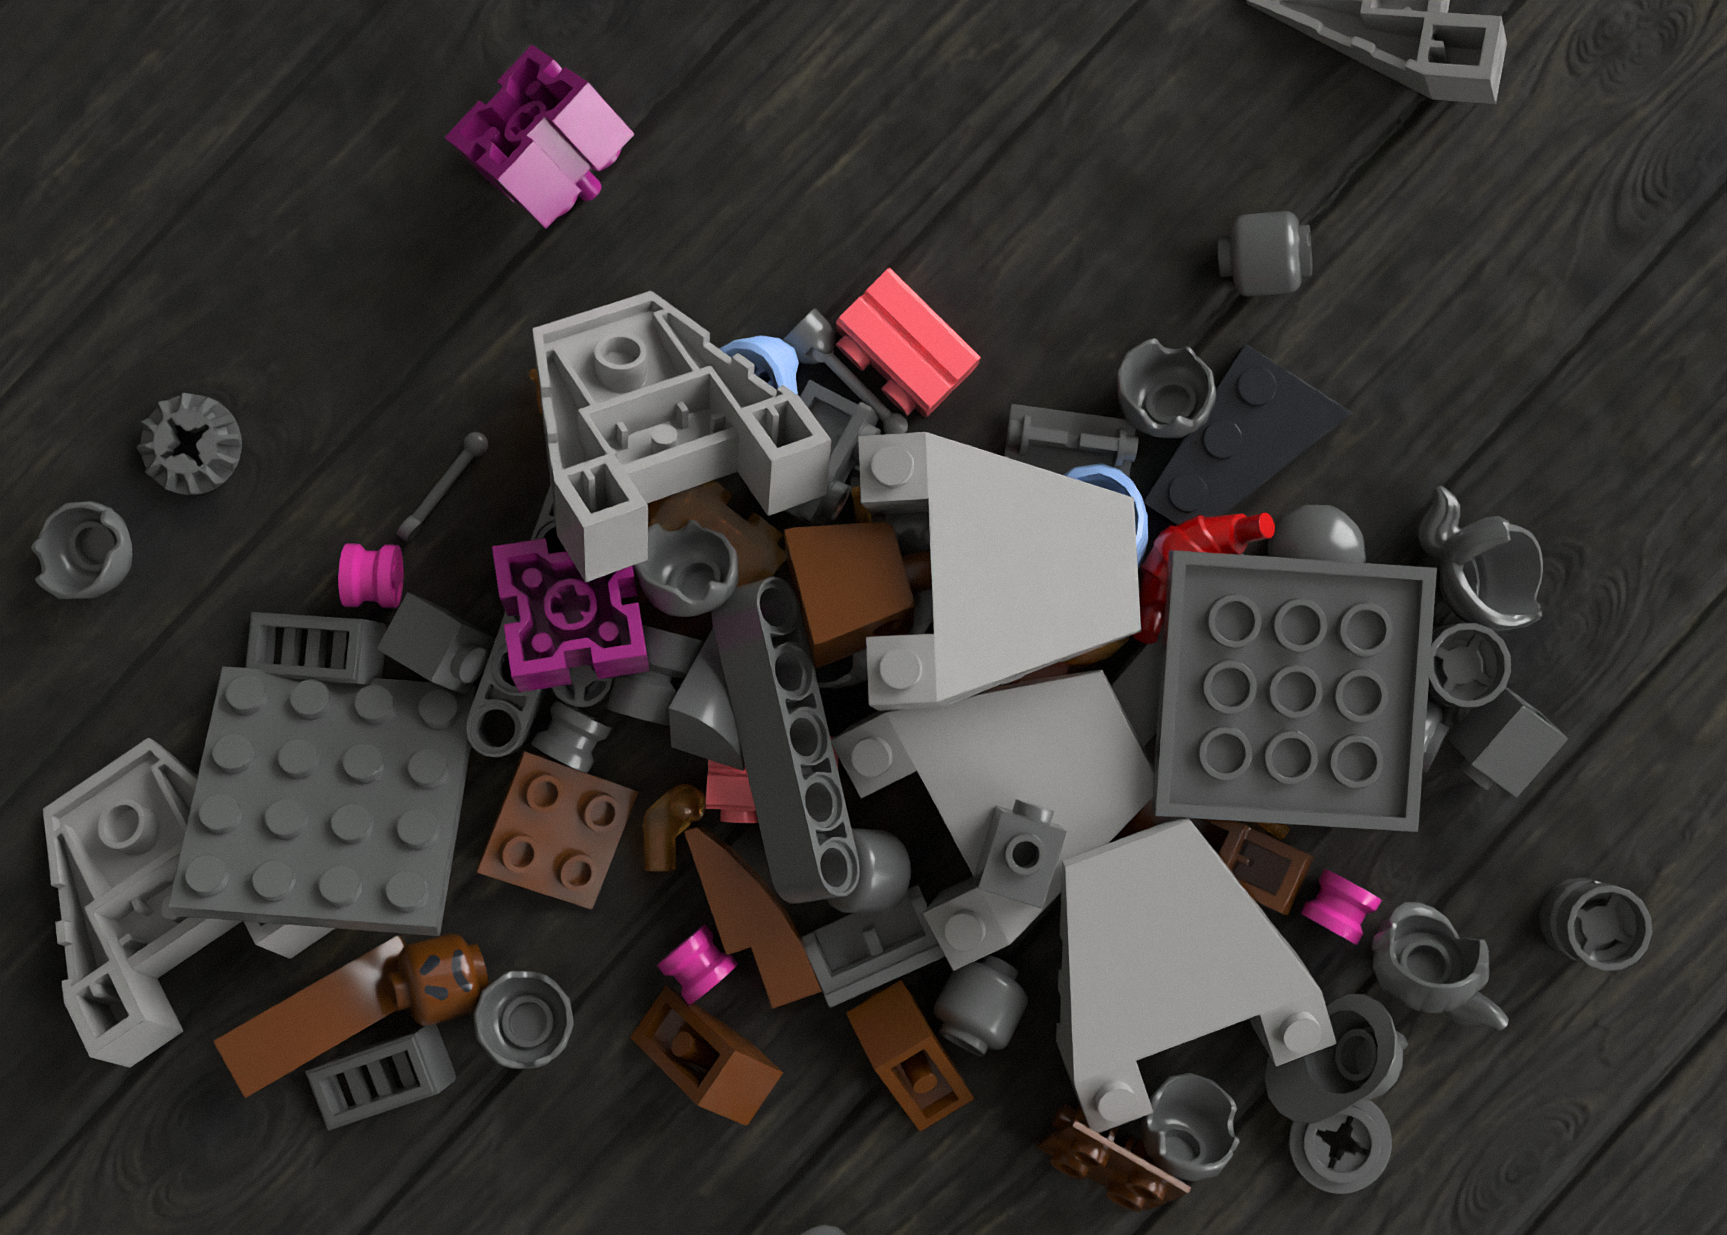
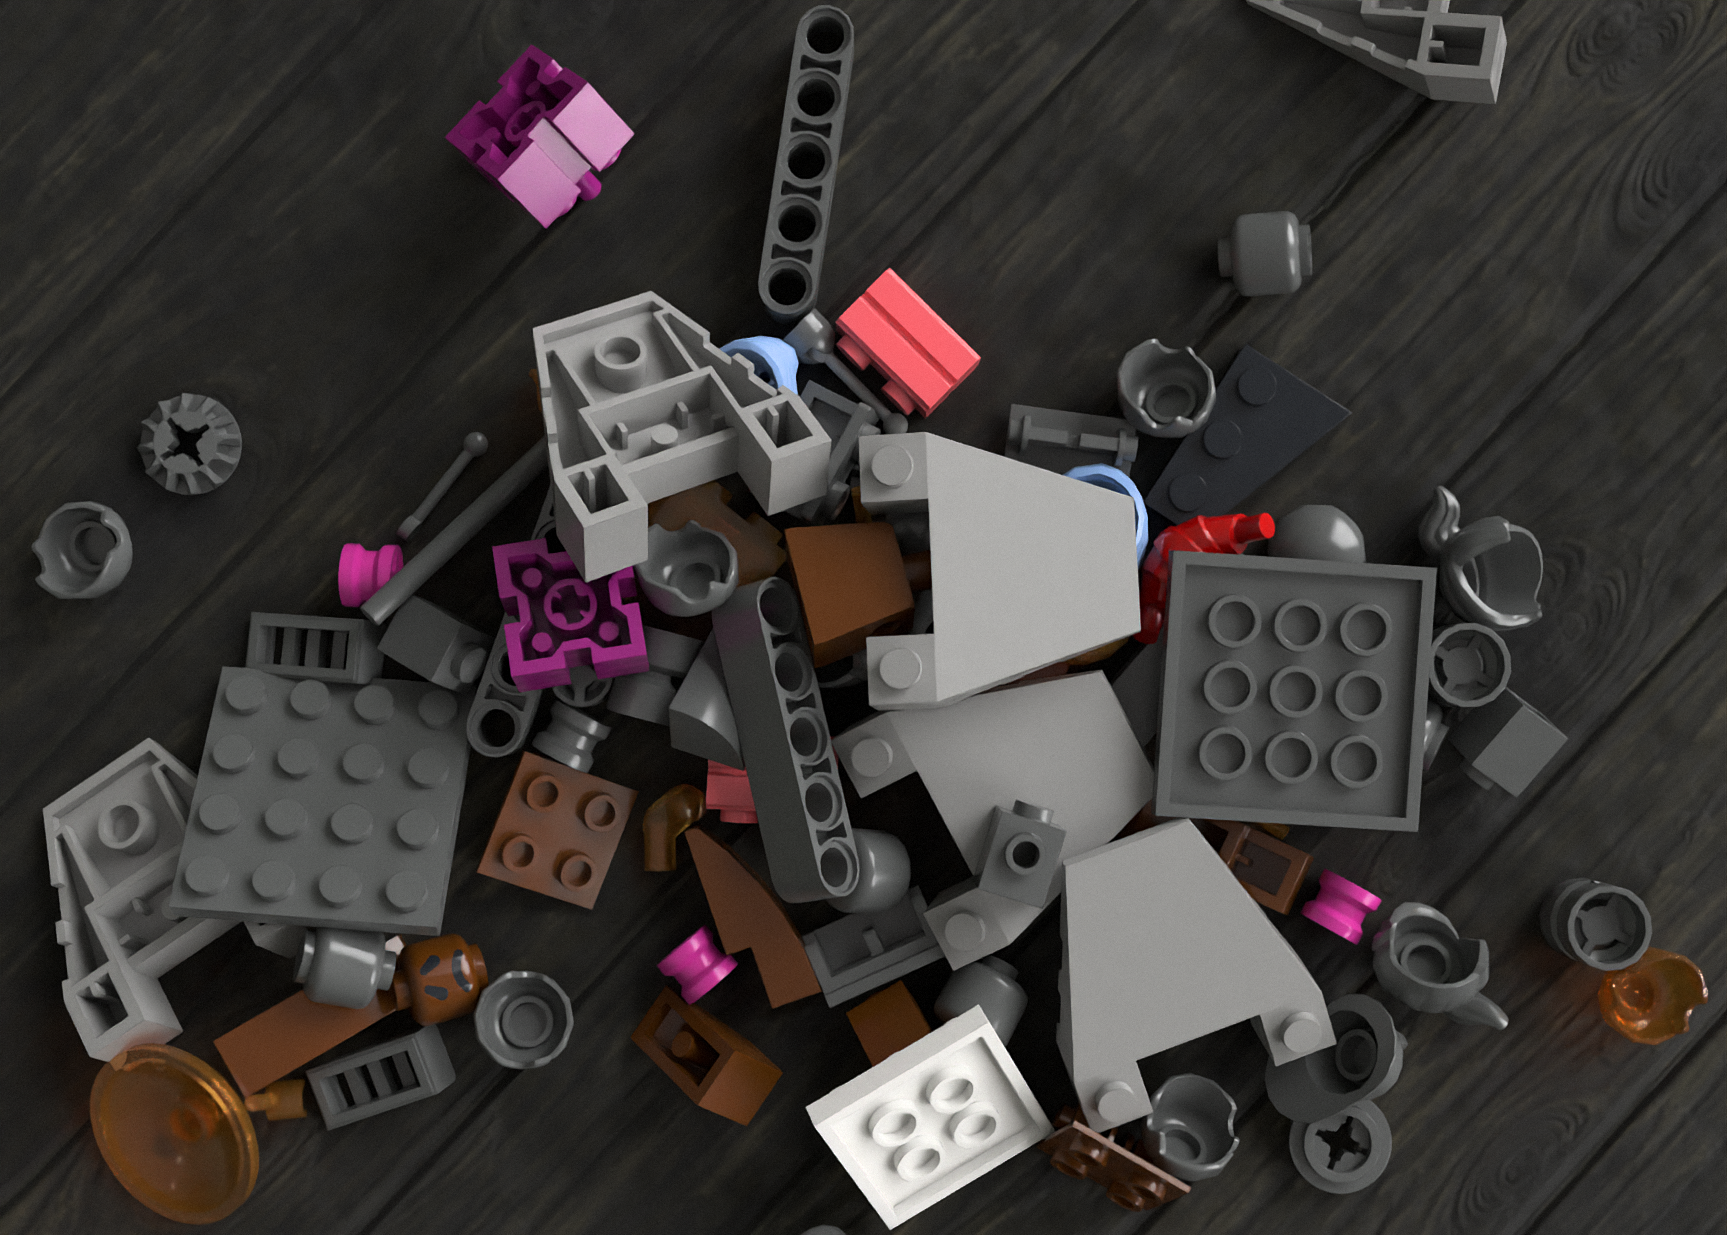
(174, 1133): none -> clear orange dish
(280, 1100): none -> clear orange hand
(343, 966): none -> dark grey head
(456, 534): none -> dark grey bar
(800, 136): none -> dark grey beam
(931, 1117): none -> white plate
(1652, 996): none -> clear orange hair

